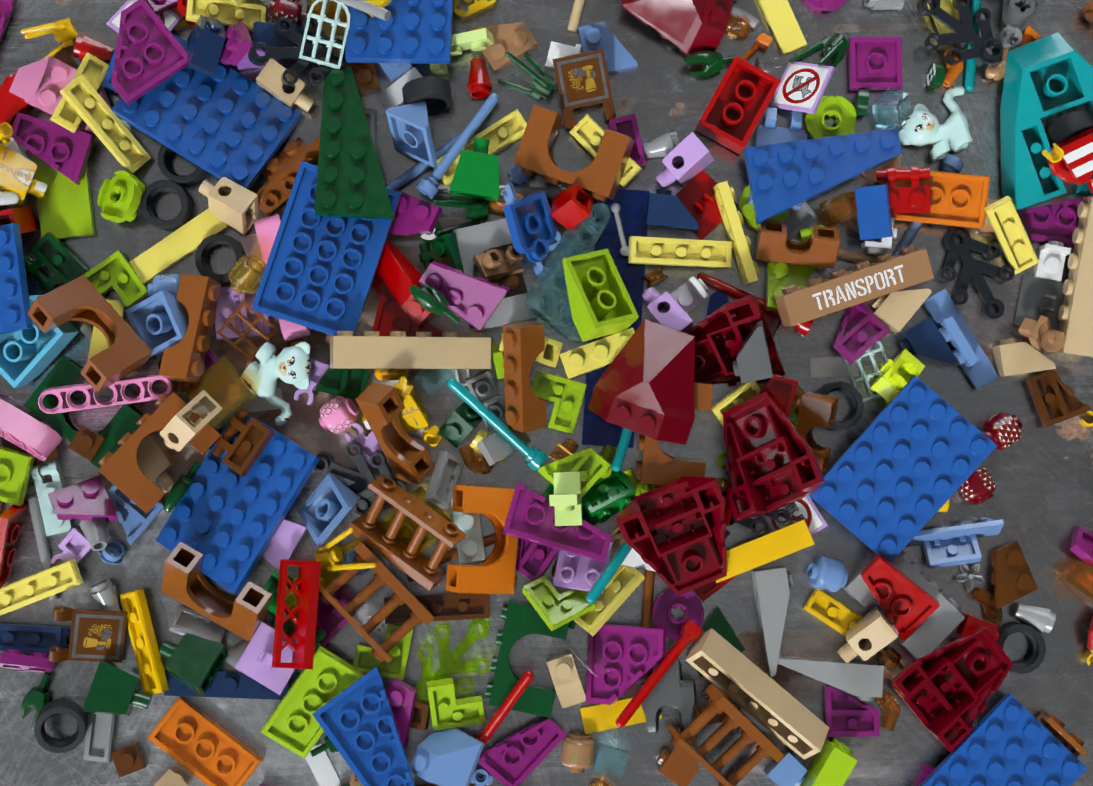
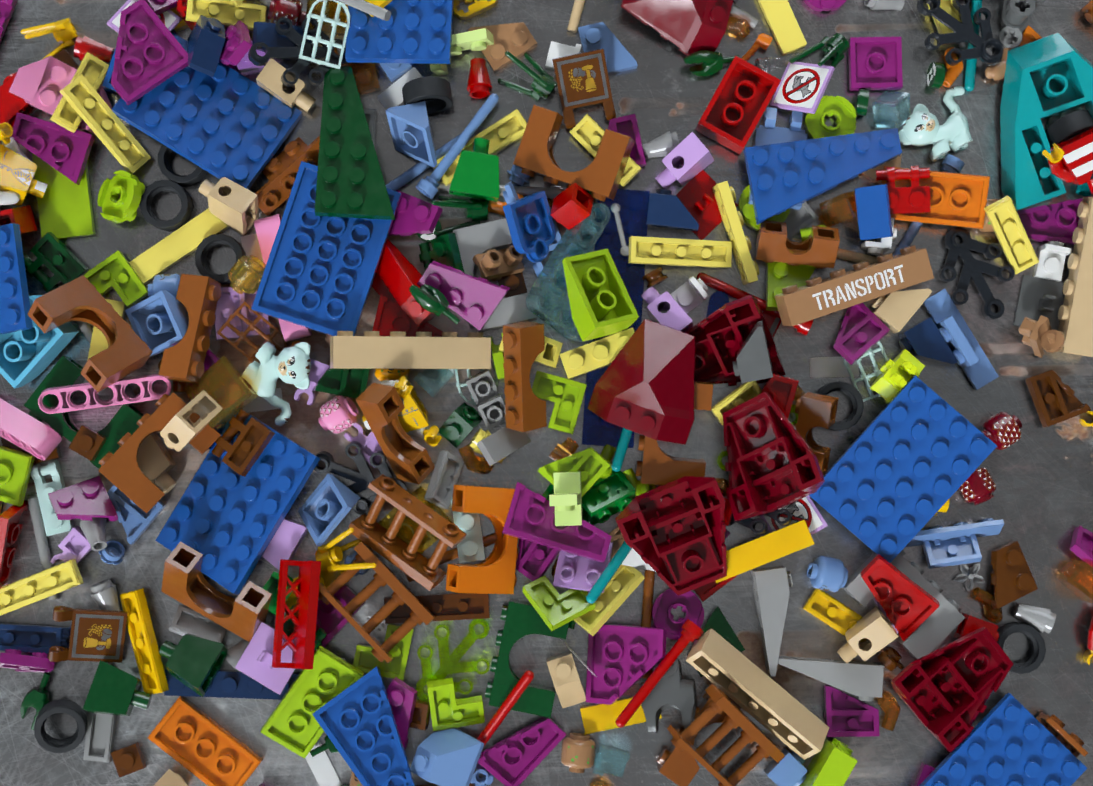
(180, 488): dark green hand -> none
(533, 456): teal piece -> none
(1018, 358): tan slope -> none

